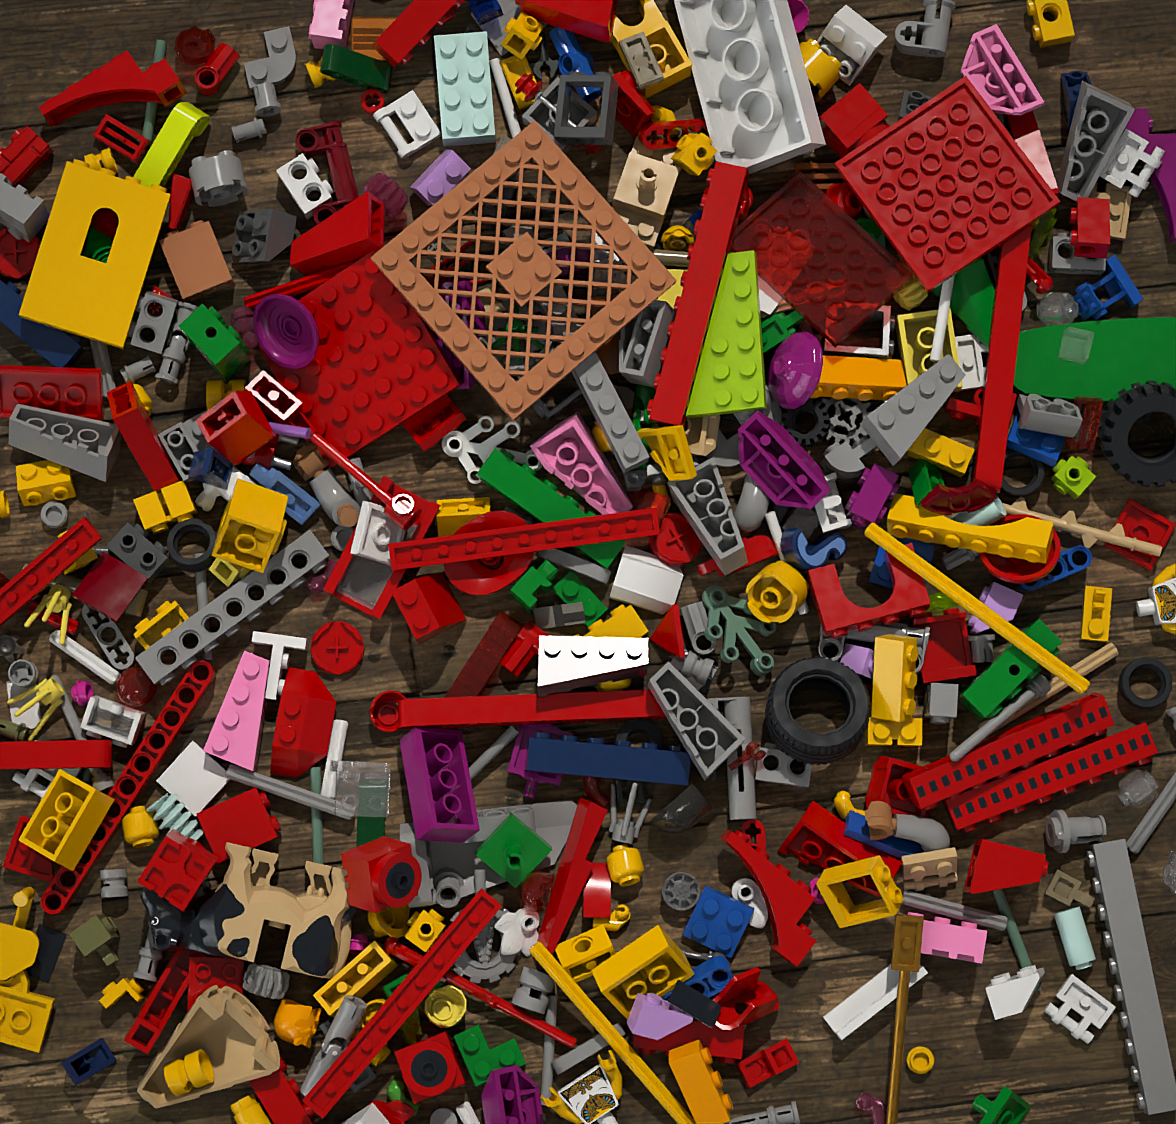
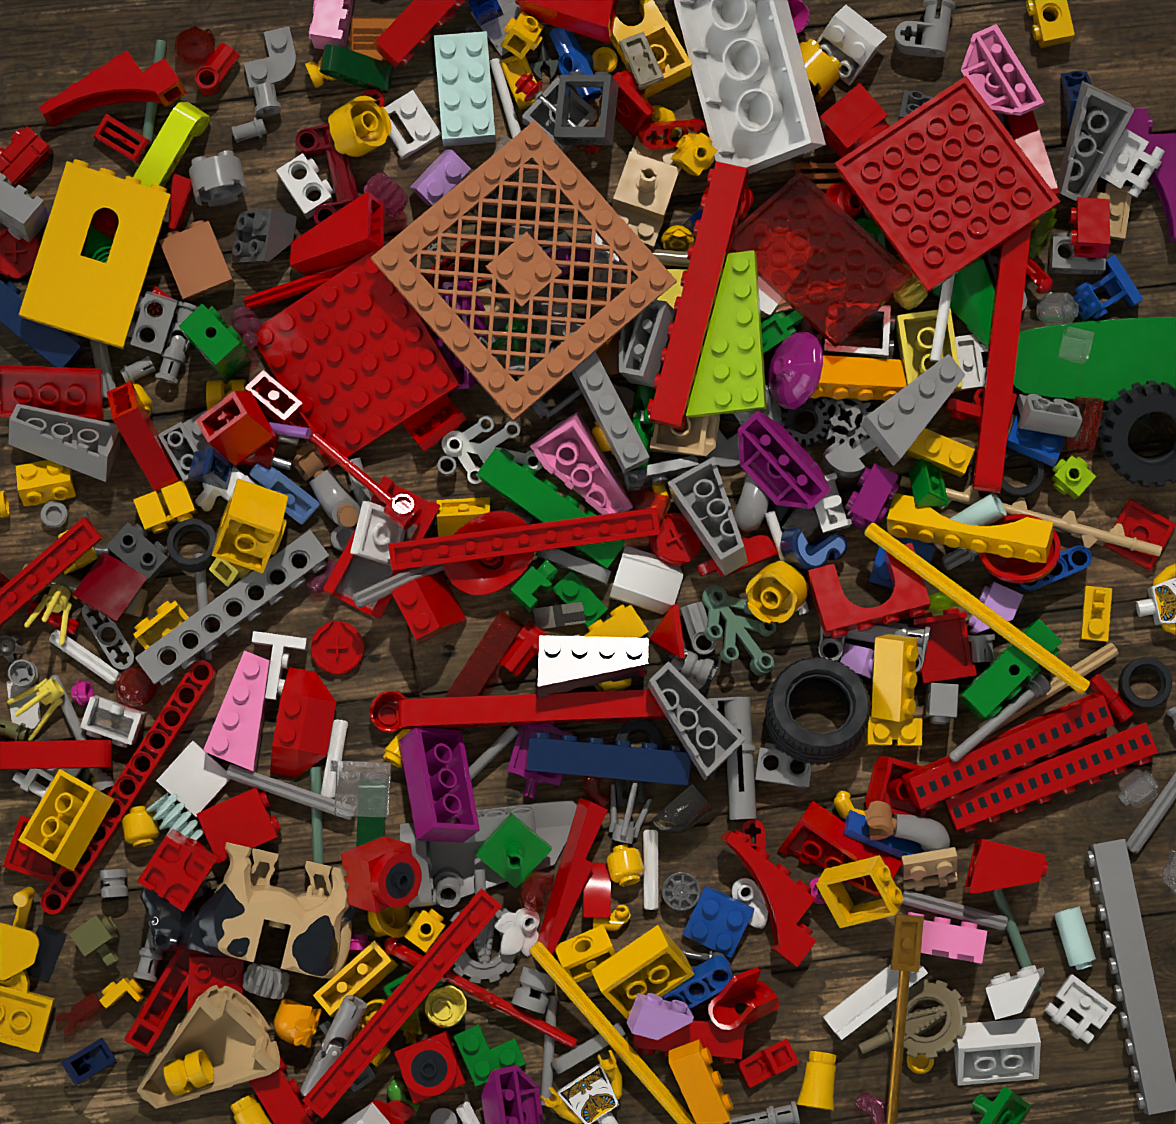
(81, 1011): none -> clear red bar
(106, 157): yellow wheel -> none
(286, 330): magenta hat -> none
(359, 126): none -> yellow brick
(385, 587): none -> light grey axle
(393, 750): none -> yellow cone
(447, 459): none -> light grey hinge
(605, 60): none -> yellow tile
(650, 863): none -> white axle
(670, 451): yellow wing -> none
(695, 1003): black sticker -> none
(749, 753): clear red hand -> none
(818, 1082): none -> yellow plant
(922, 1021): none -> dark tan bar
(951, 500): dark red tile -> none
(998, 1052): none -> white slope
(1065, 830): light grey piece -> none
(1065, 890): dark tan plate -> none
(1113, 700): none -> red axle

